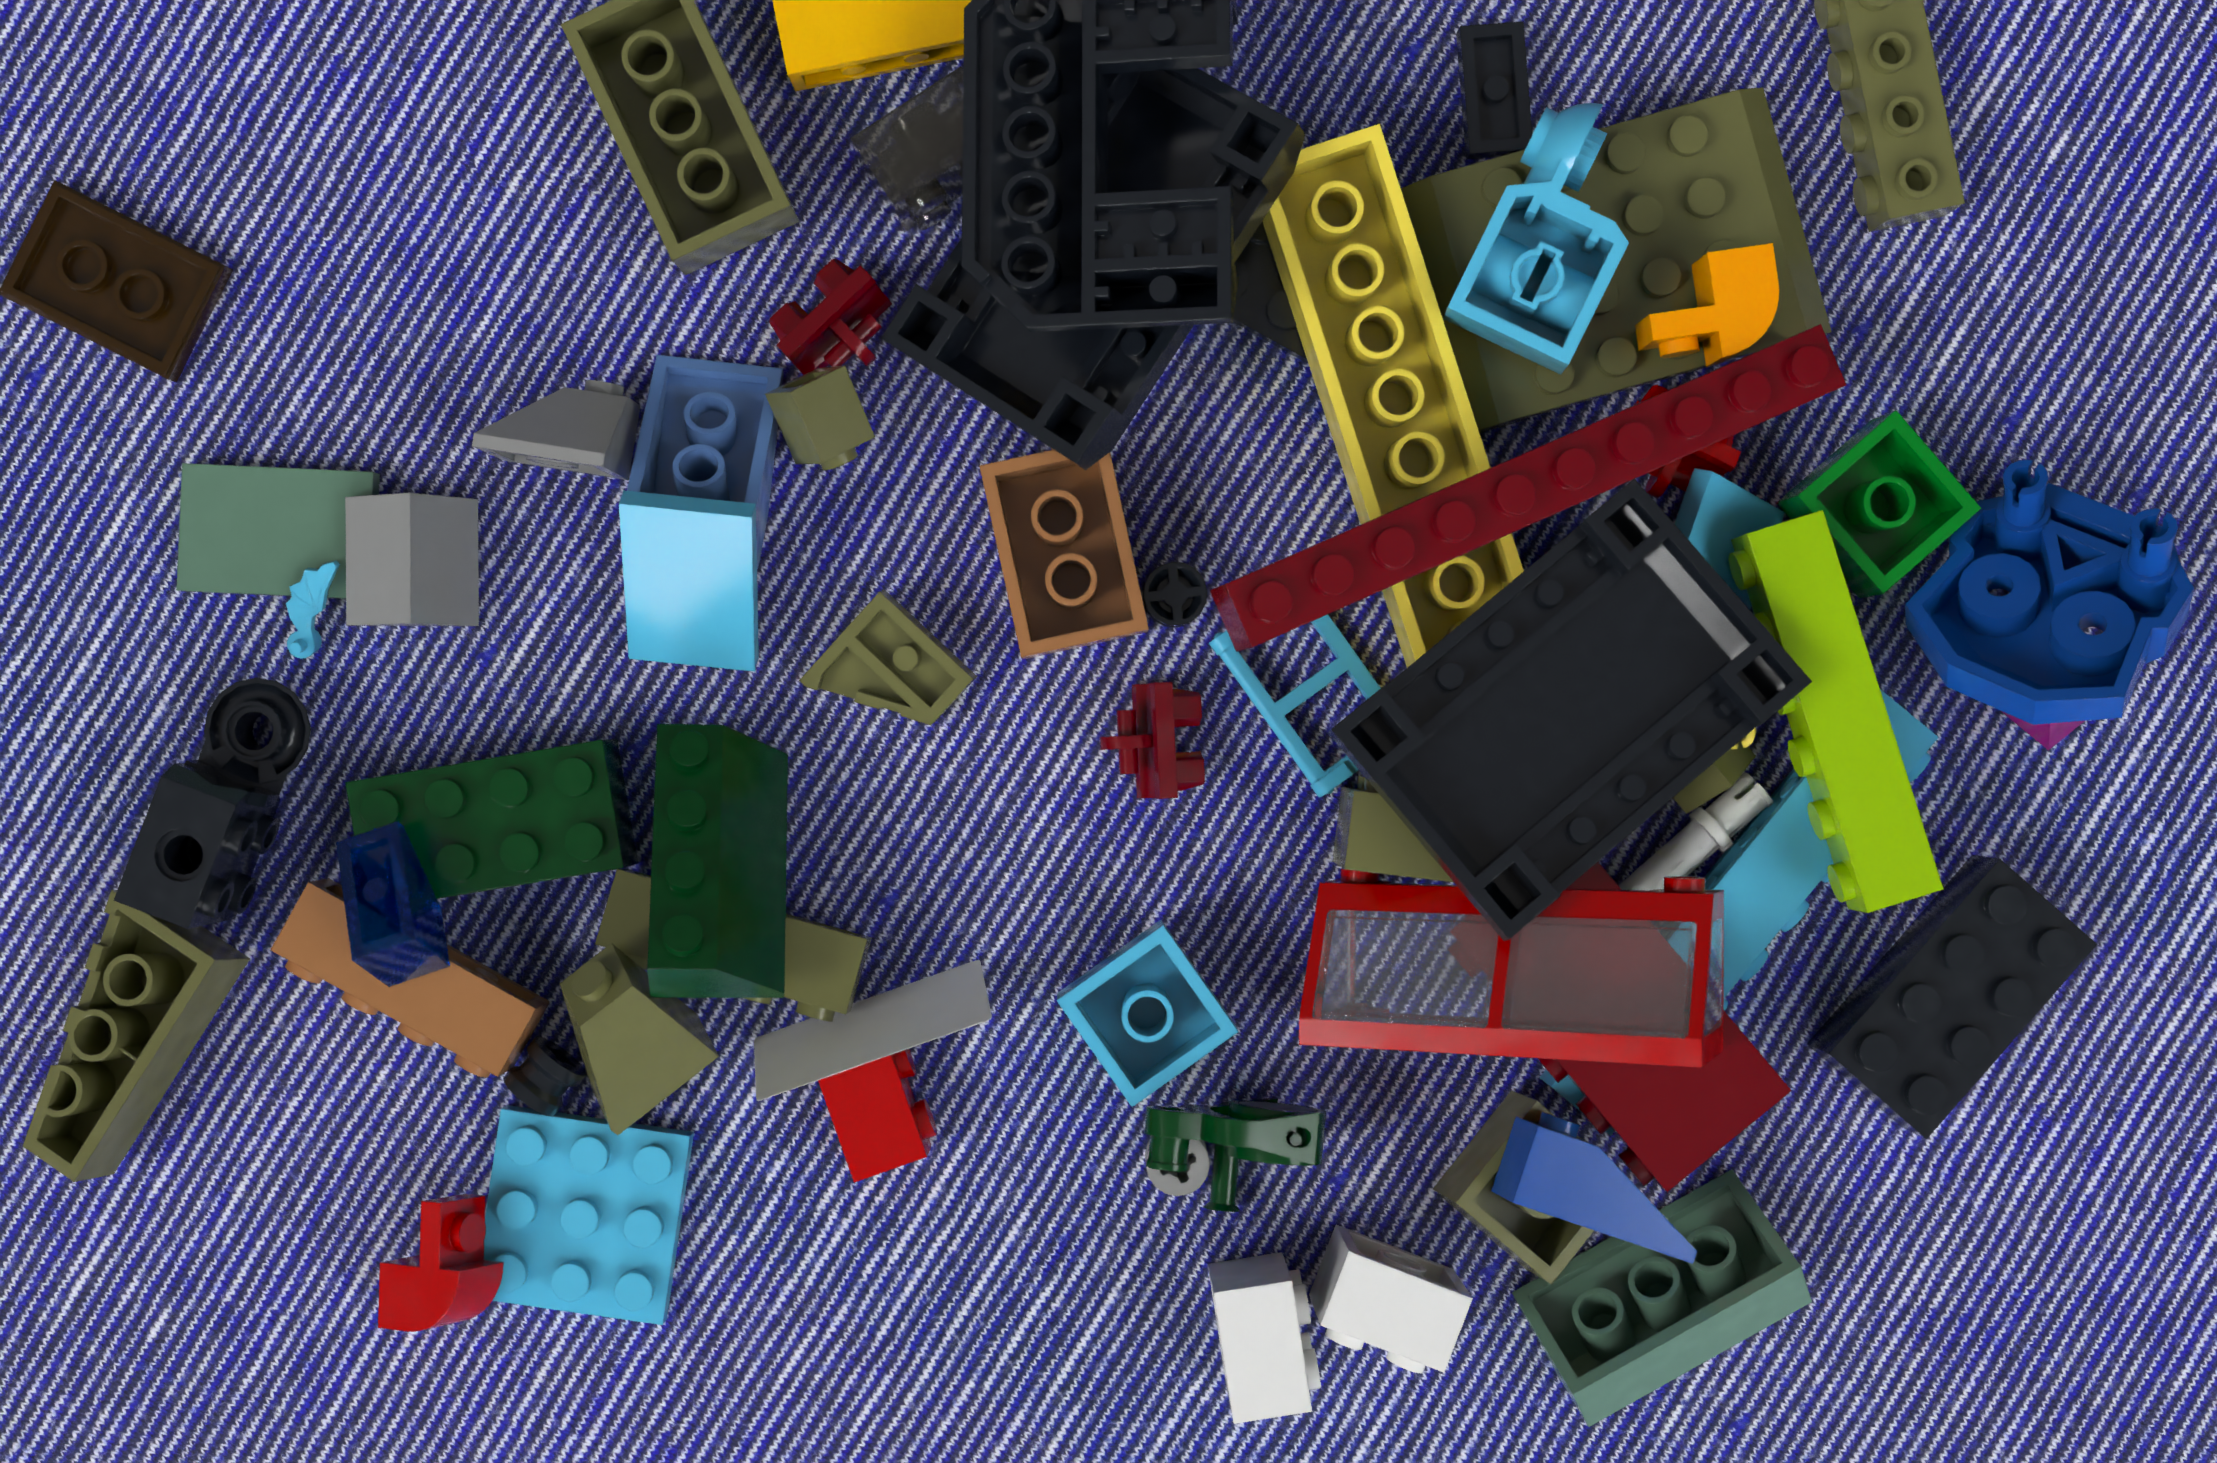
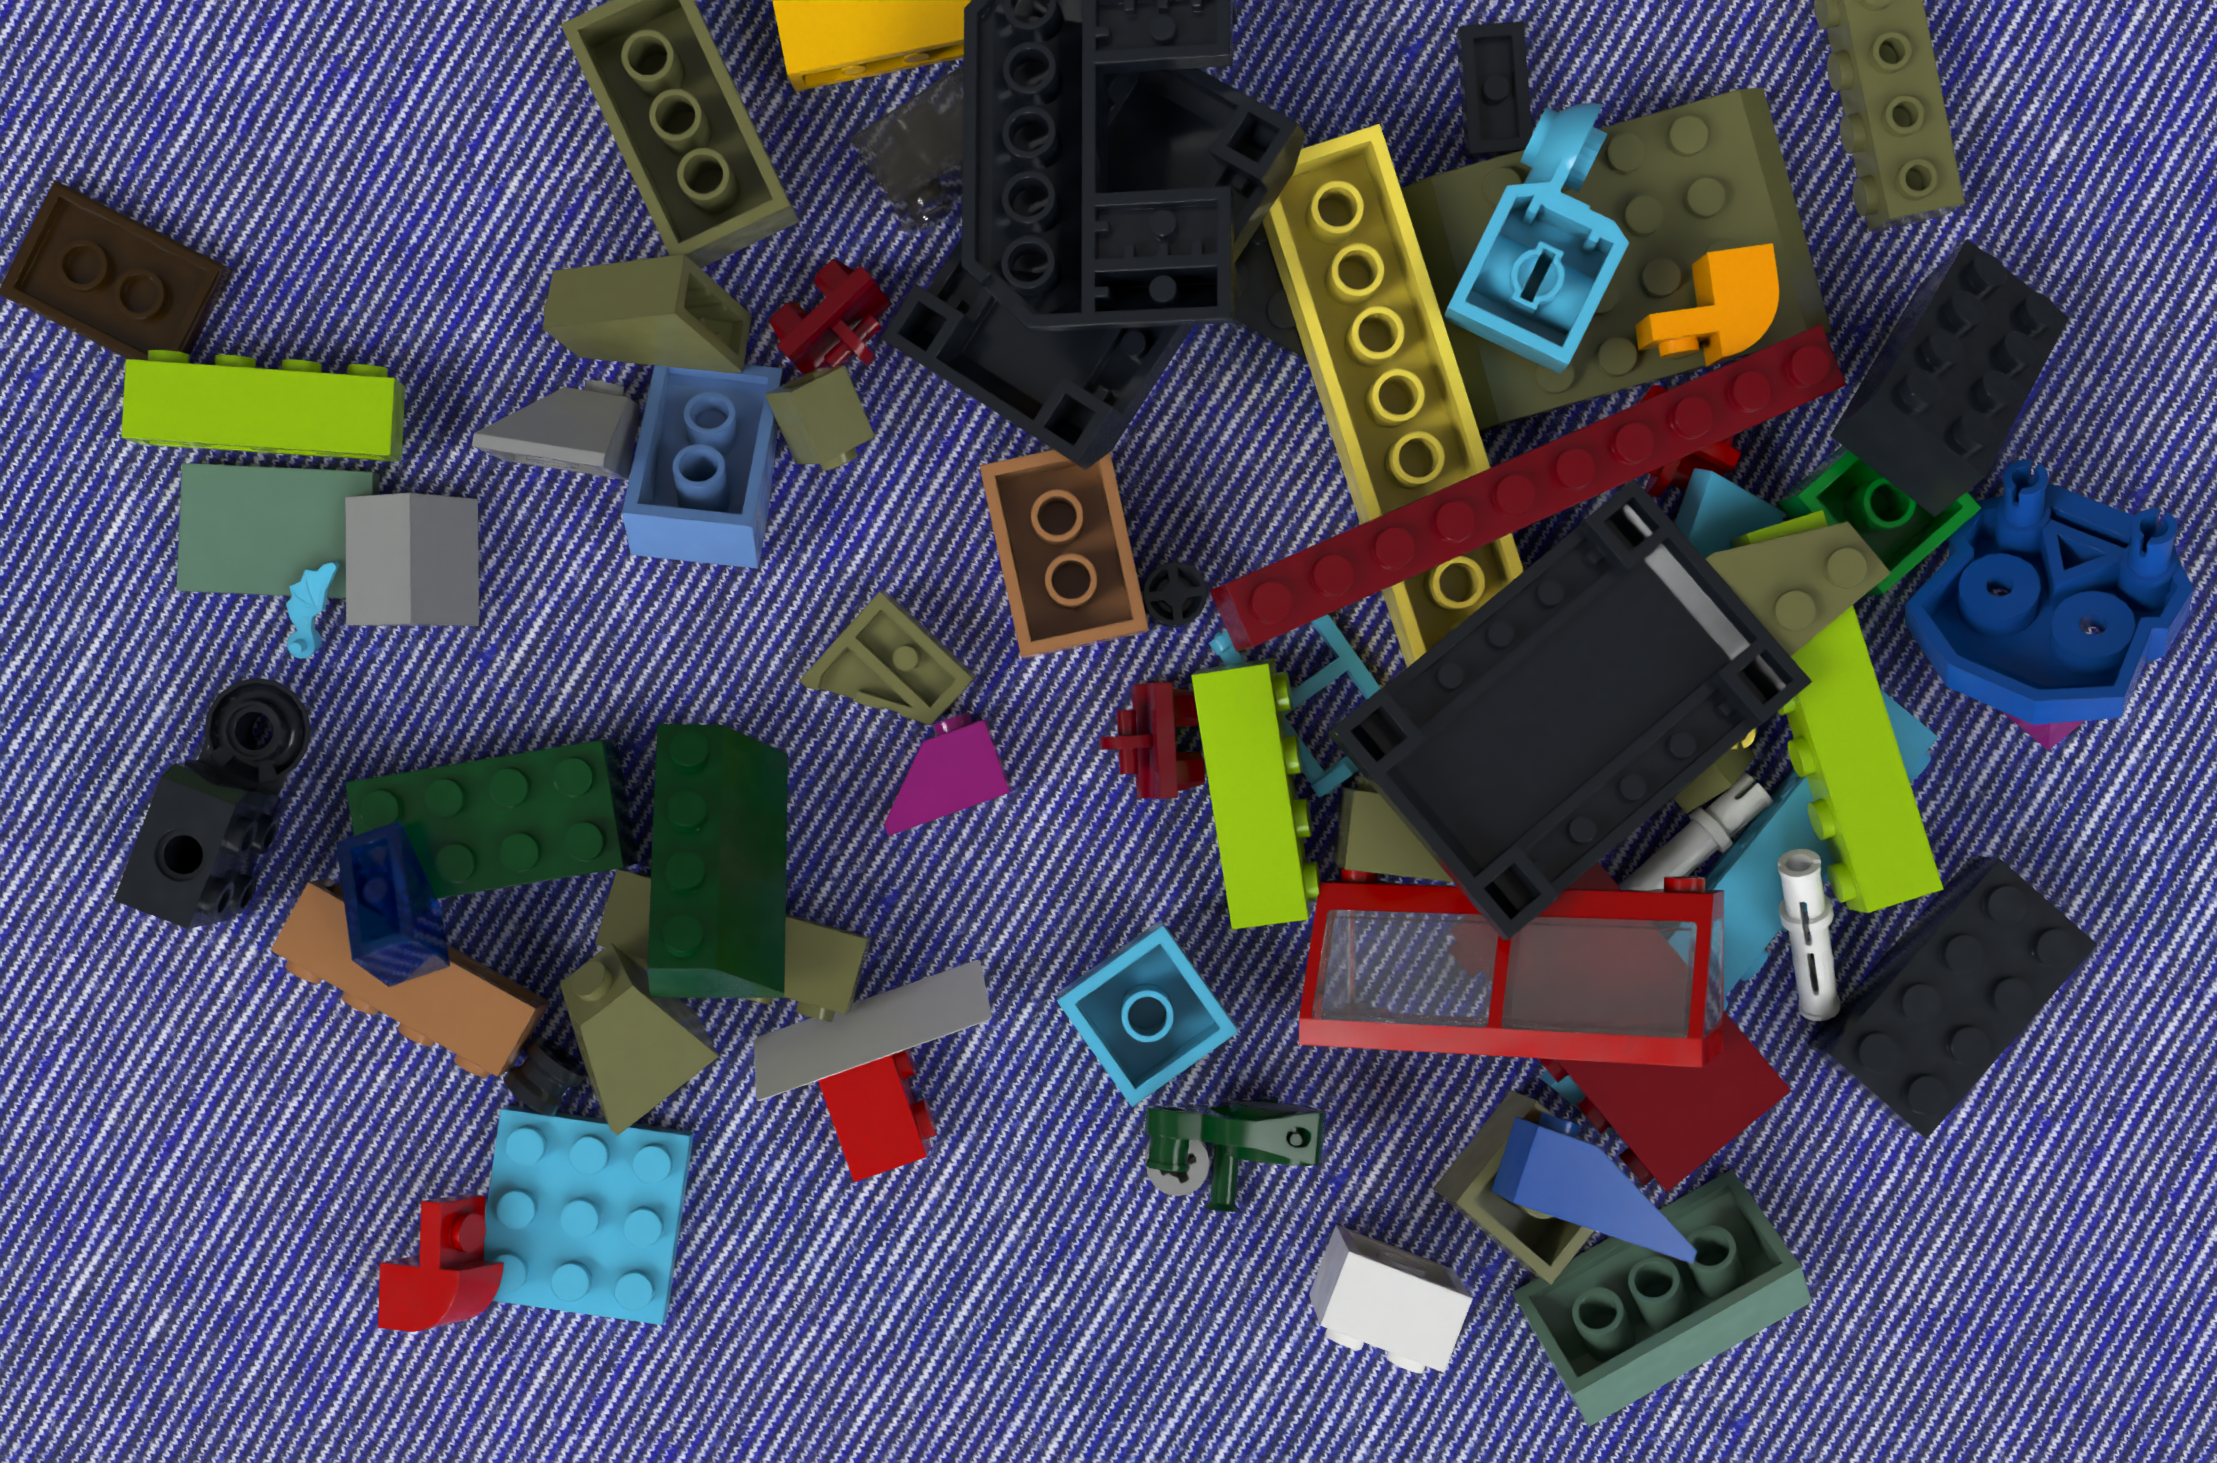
(128, 1037): olive wedge -> none
(263, 409): none -> lime brick
(648, 314): none -> olive slope
(690, 580): medium azure tile -> none
(949, 774): none -> magenta slope
(1254, 793): none -> lime brick
(1260, 1339): white brick -> none
(1801, 579): none -> olive wing
(1803, 883): none -> white pin
(1951, 378): none -> black brick

